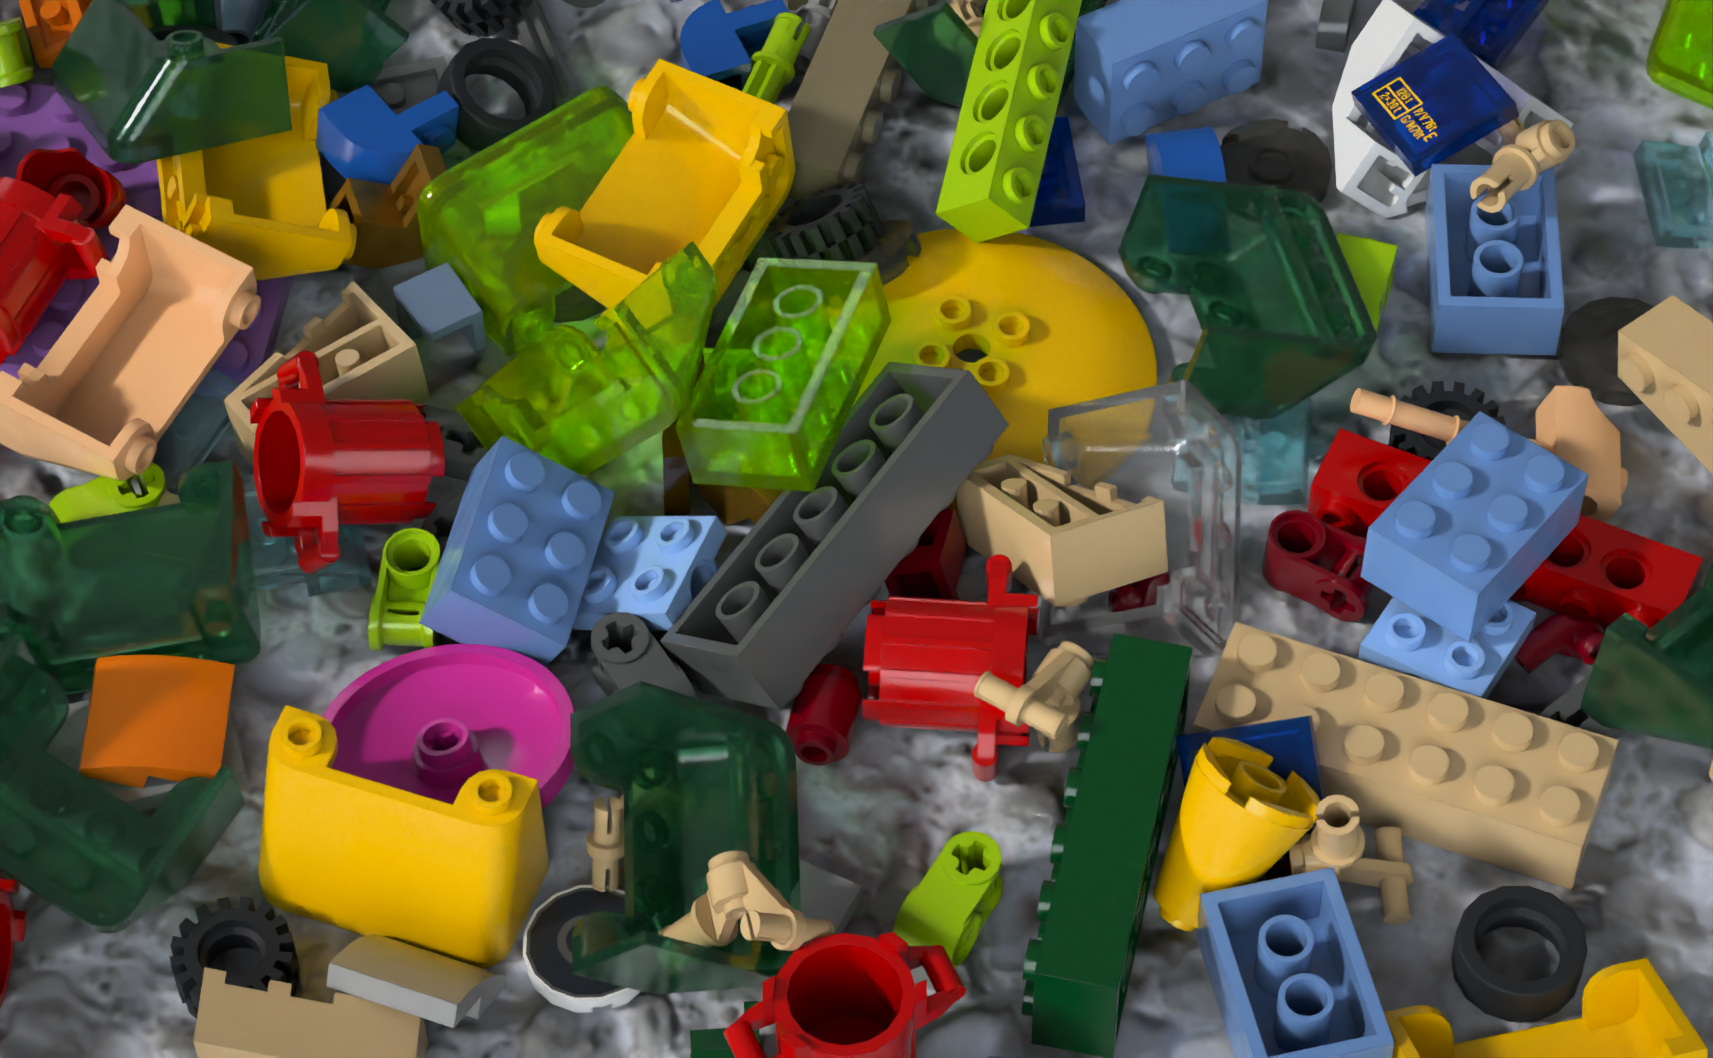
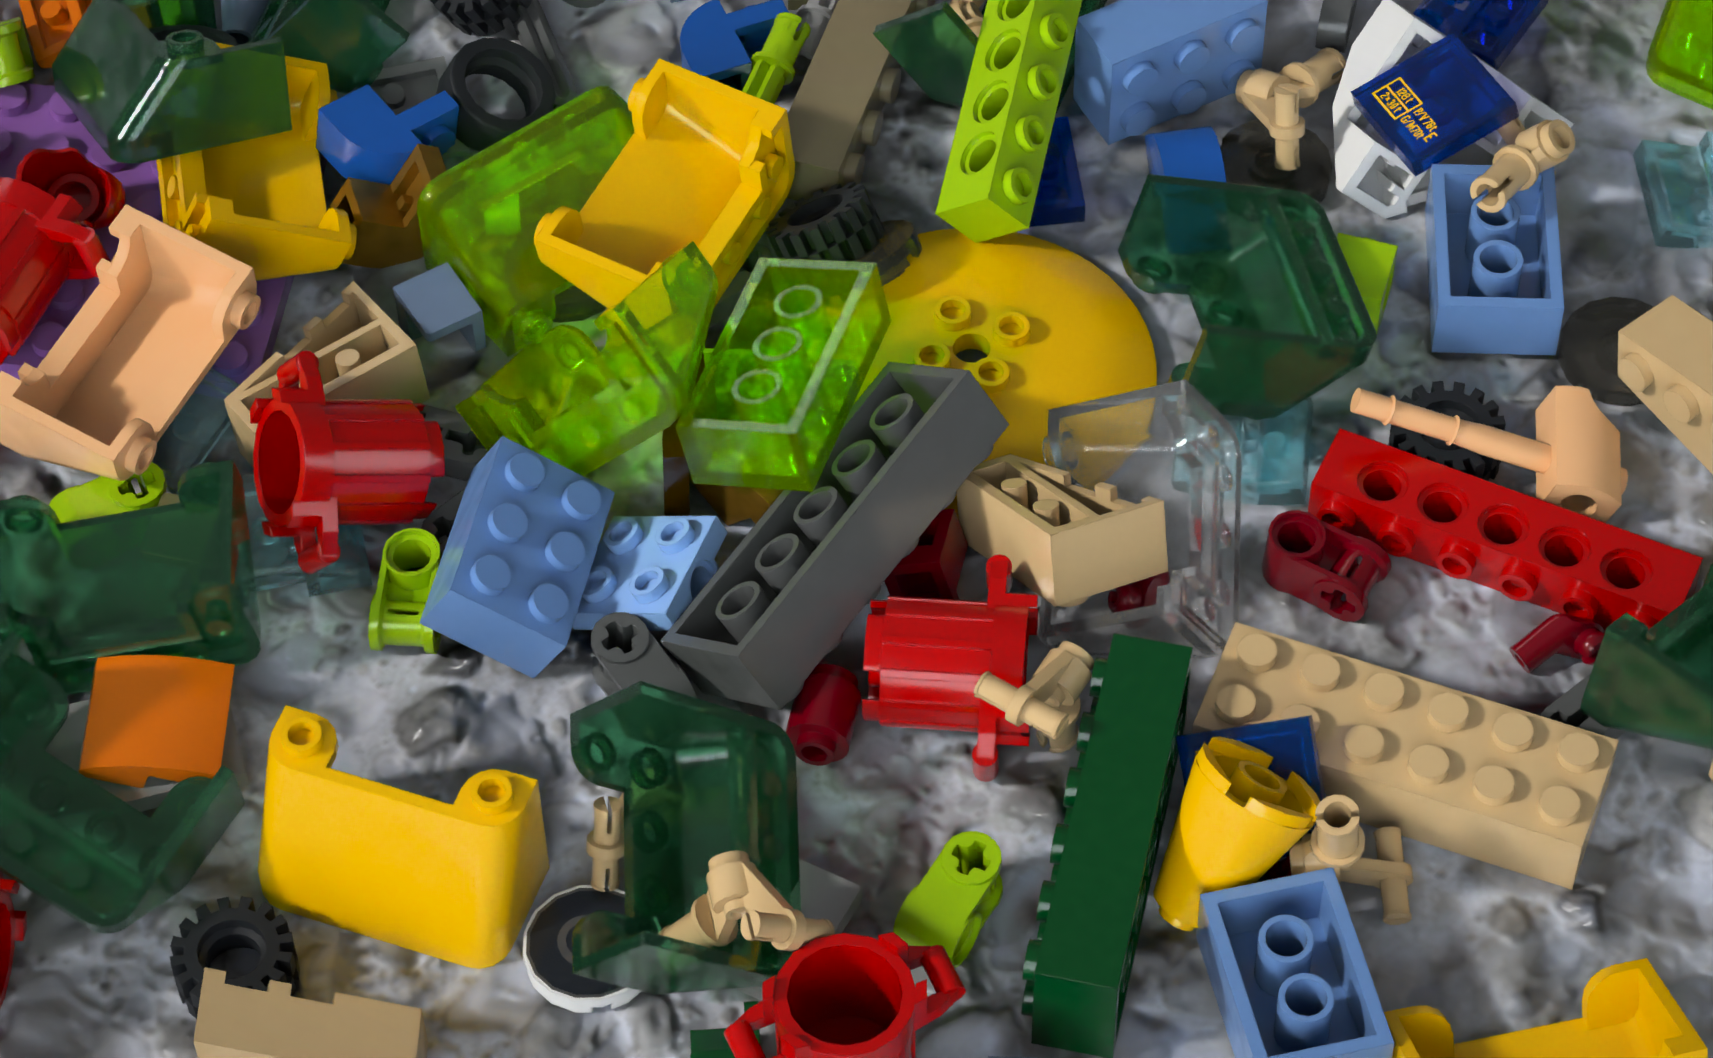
(413, 980): light grey slope -> none
(450, 714): dark pink dish -> none
(1278, 96): none -> tan pin
(1423, 649): light blue plate -> none
(1473, 526): medium blue brick -> none
(1534, 911): black tyre -> none

